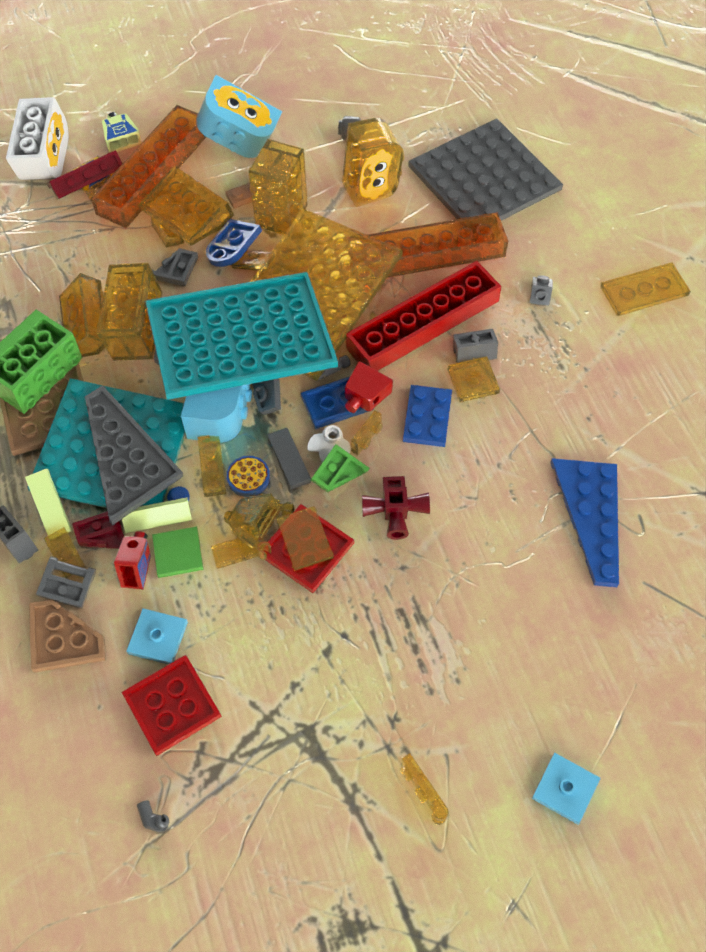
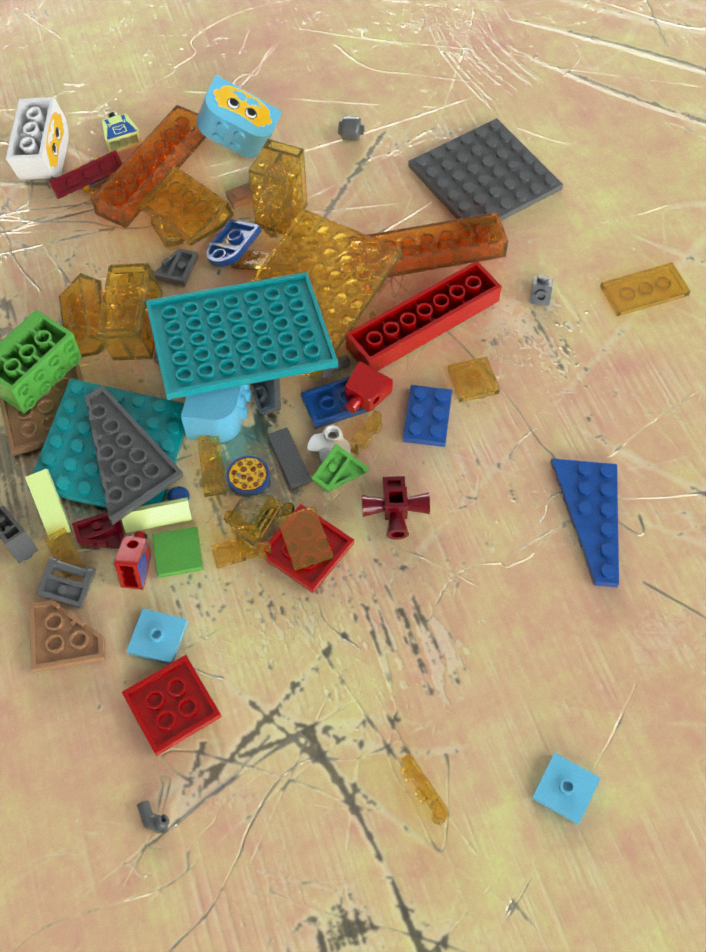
(371, 161): clear yellow brick -> none
(475, 345): dark grey hinge -> none

